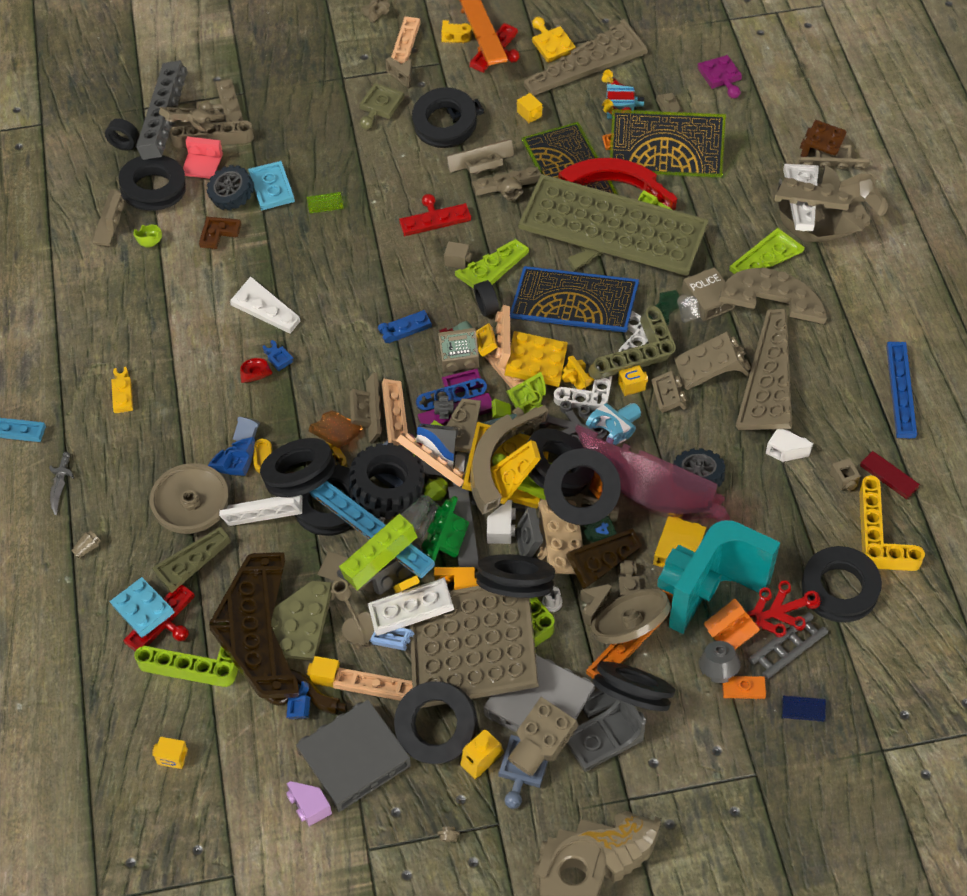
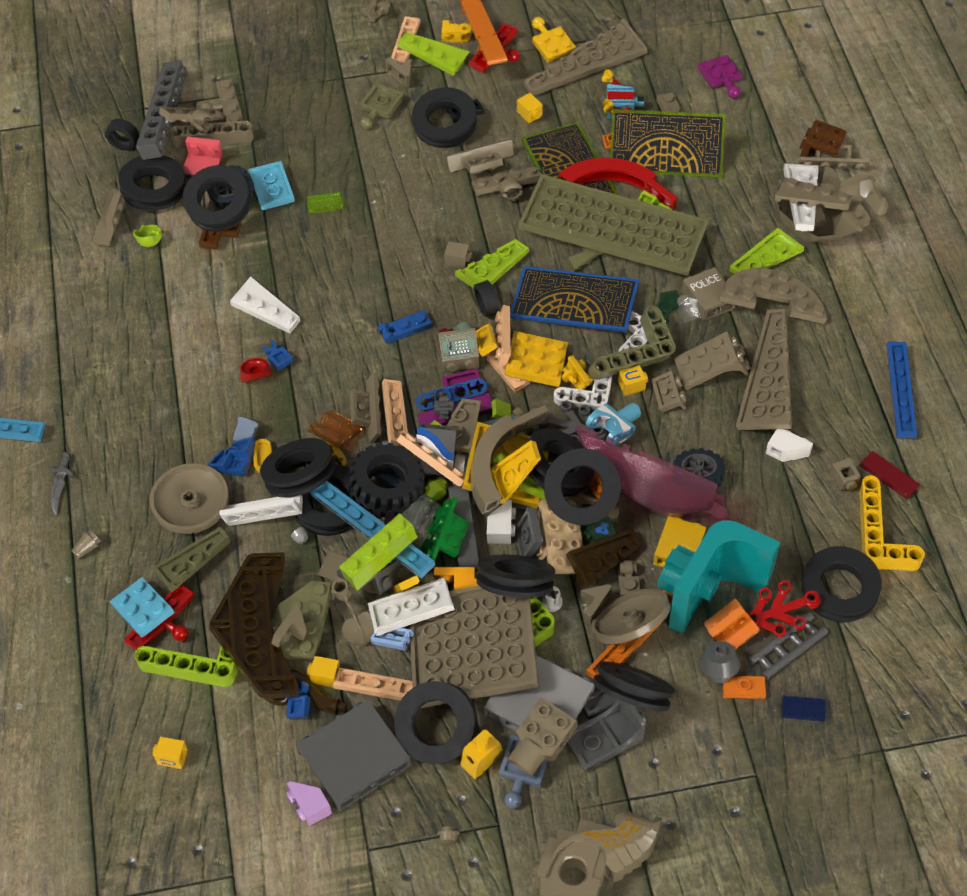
(122, 392): yellow plate -> none
(209, 178): none -> black tyre
(292, 625): none -> dark tan slope
(300, 535): none -> light grey hinge
(434, 218): red plate -> none
(435, 53): none -> lime wing
(528, 393): lime brick -> none

